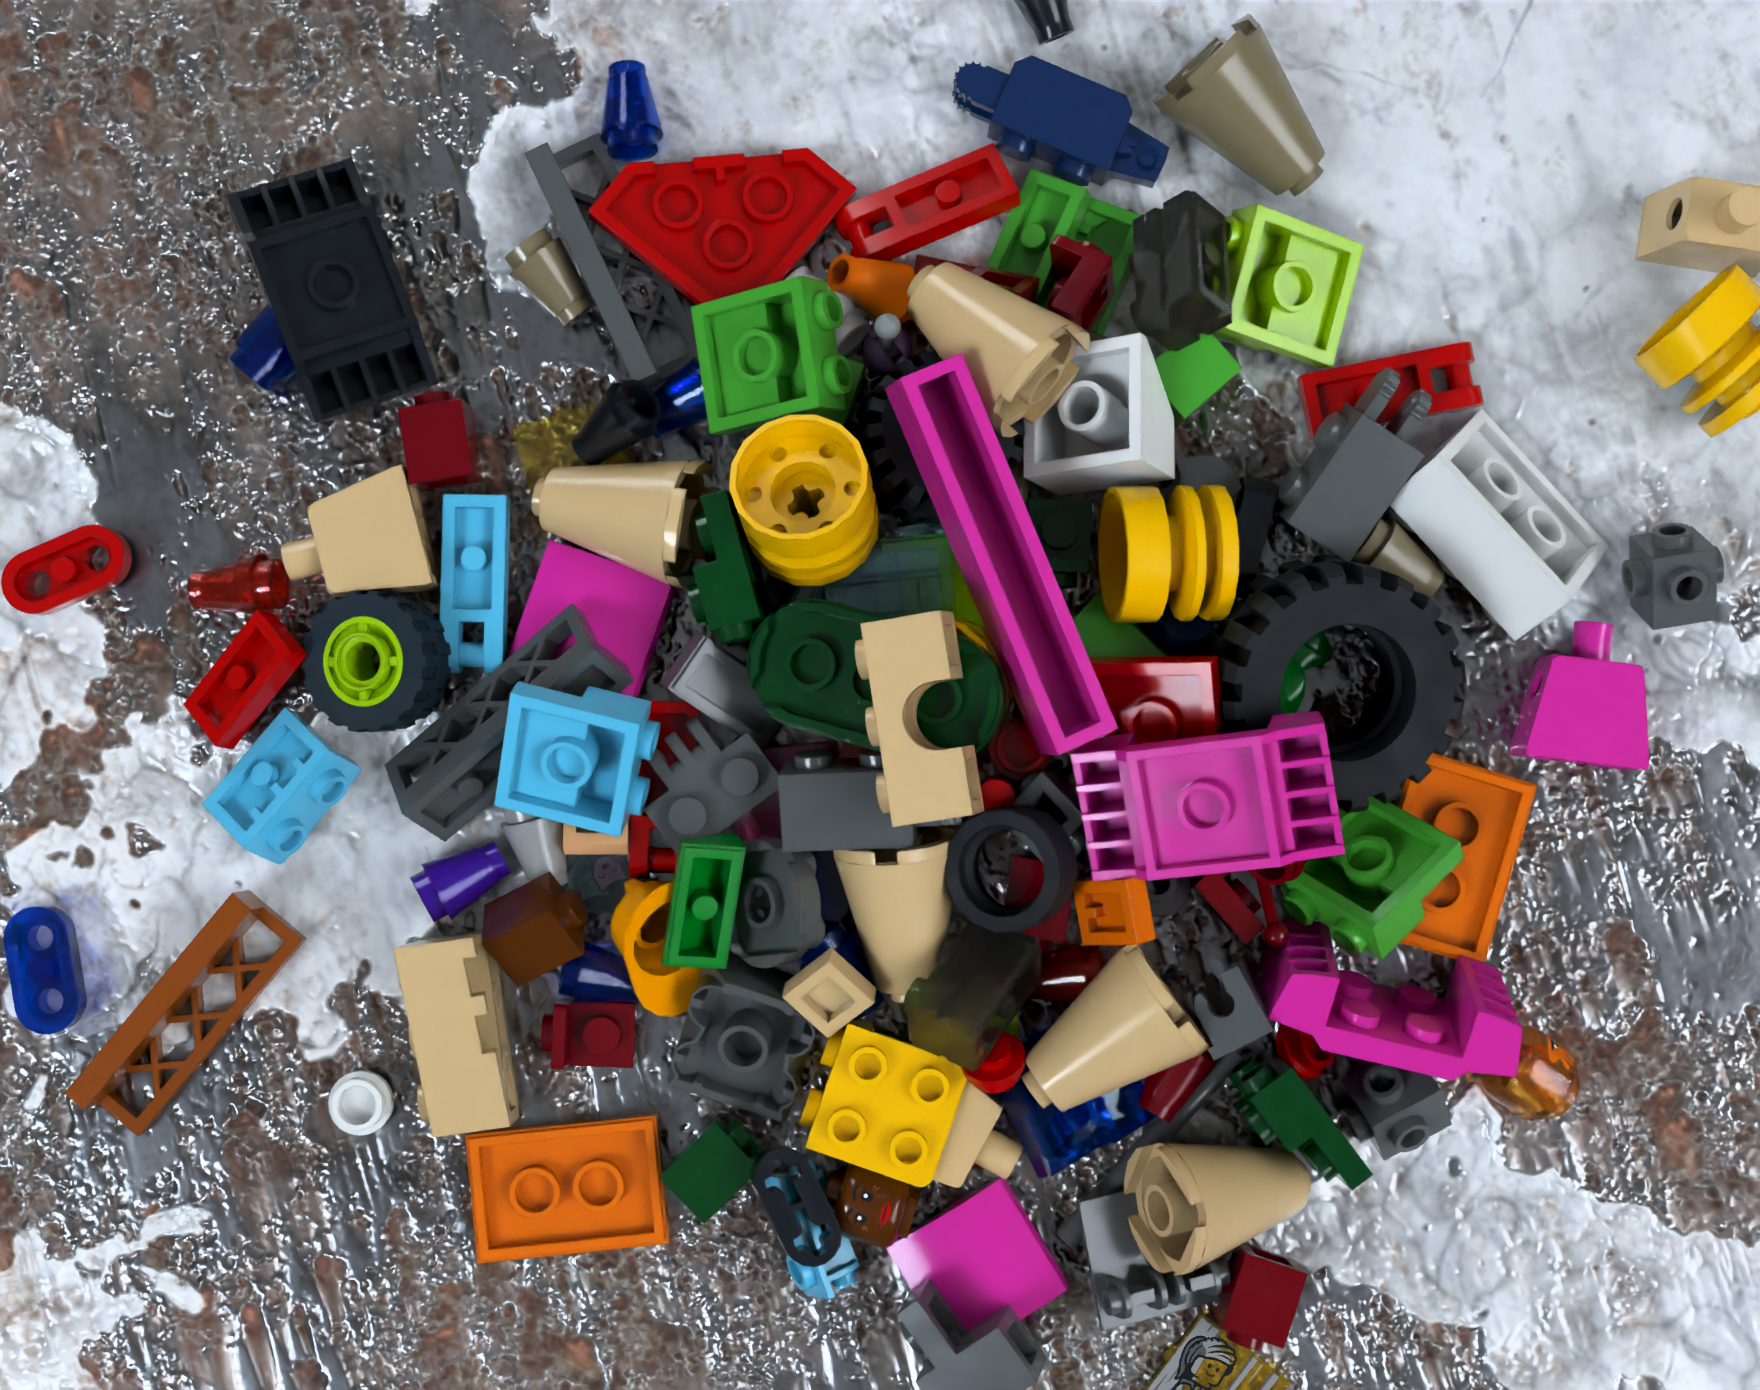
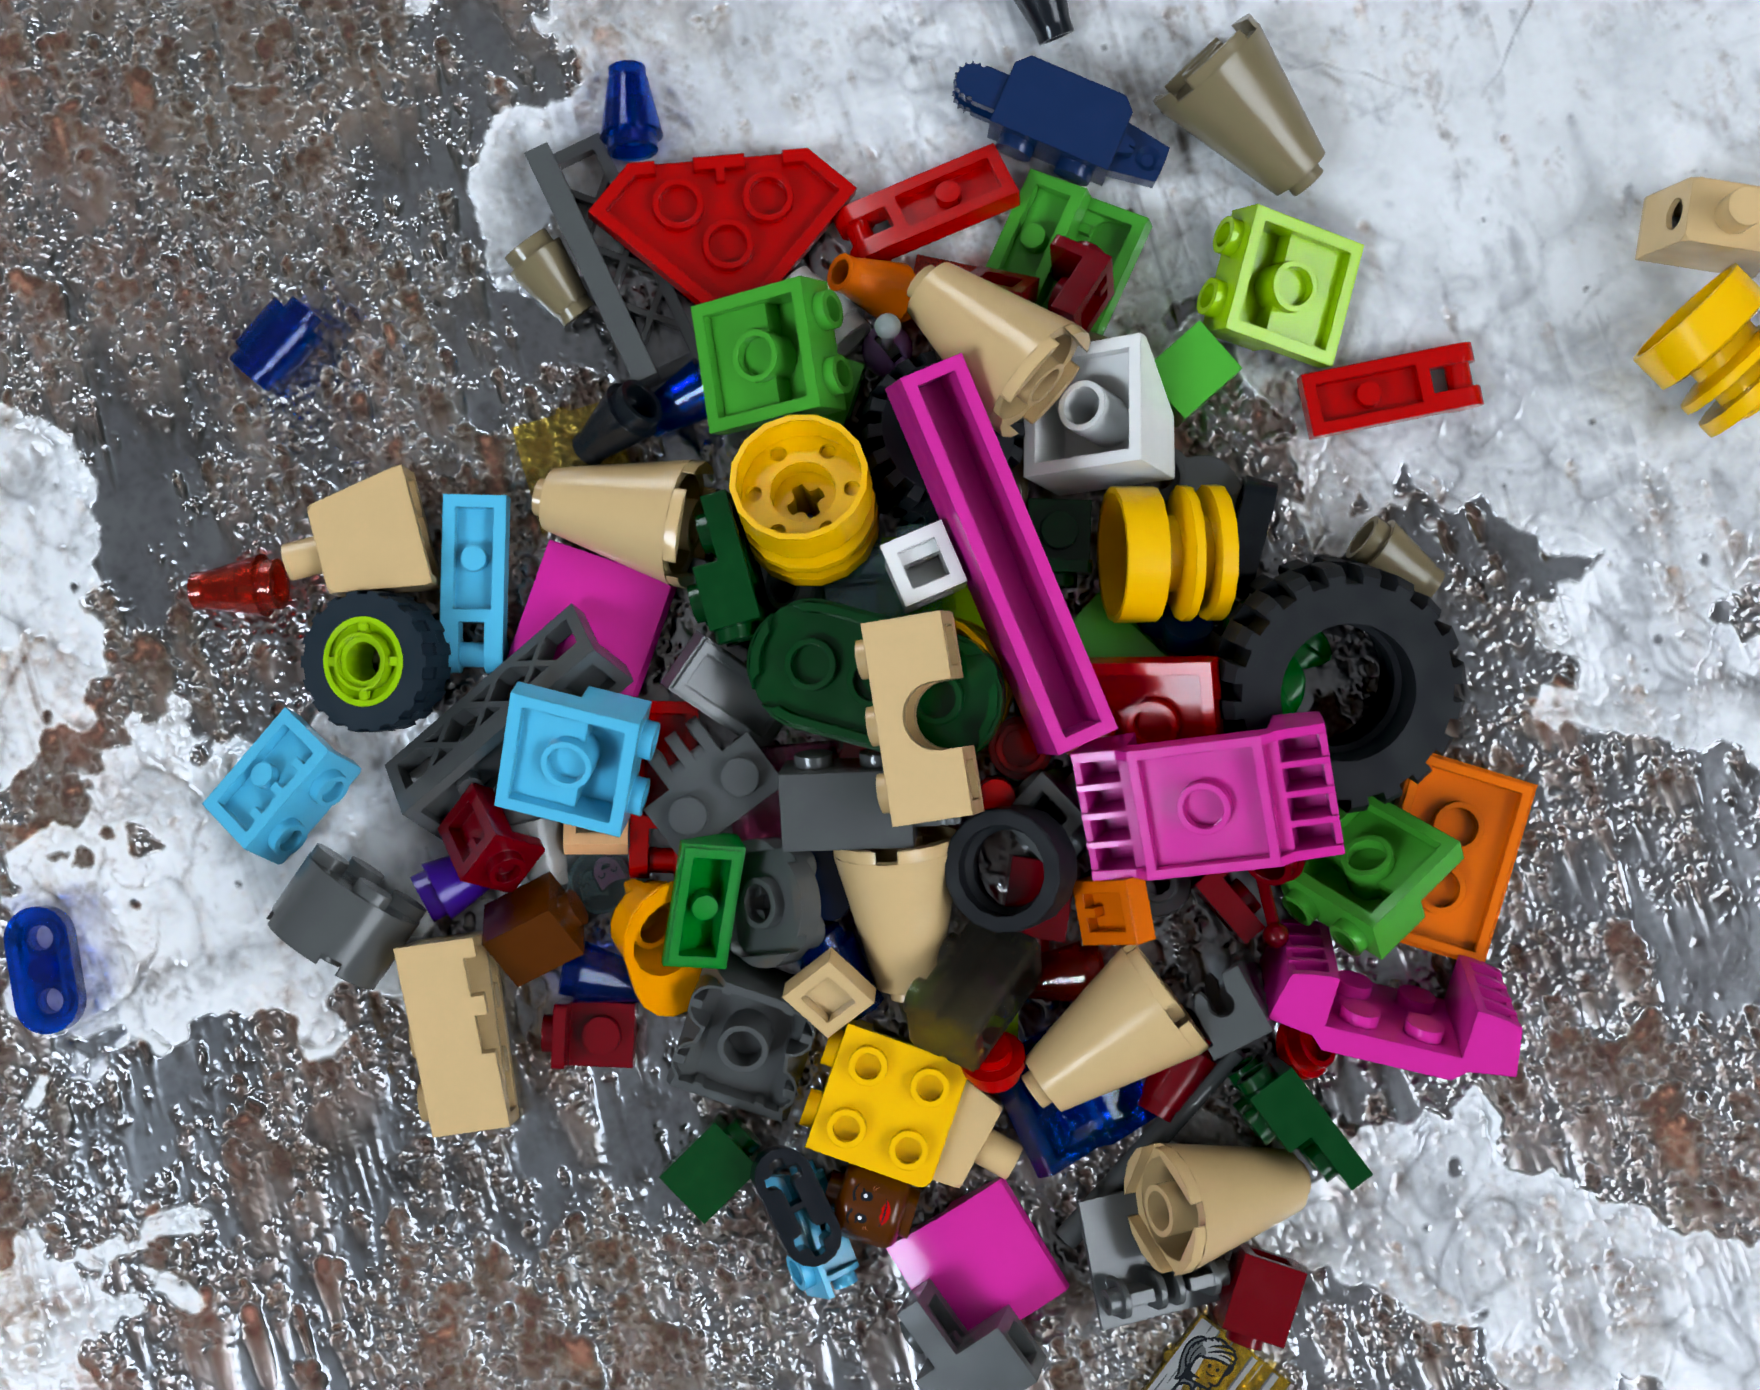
(69, 567): red plate -> none
(168, 998): dark orange fence -> none
(245, 679): red plate -> none
(333, 290): black plate -> none
(344, 916): none -> dark grey brick
(360, 1102): white plate -> none
(440, 442): dark red brick -> none
(483, 843): none -> dark red bracket
(567, 1188): orange tile -> none
(923, 566): none -> white brick
(1180, 271): clear smoke brick -> none
(1354, 468): dark grey hinge -> none
(1393, 1108): dark grey brick -> none
(1499, 526): white slope -> none
(1544, 1080): clear orange head -> none
(1585, 706): dark pink torso -> none
(1672, 576): dark grey brick -> none

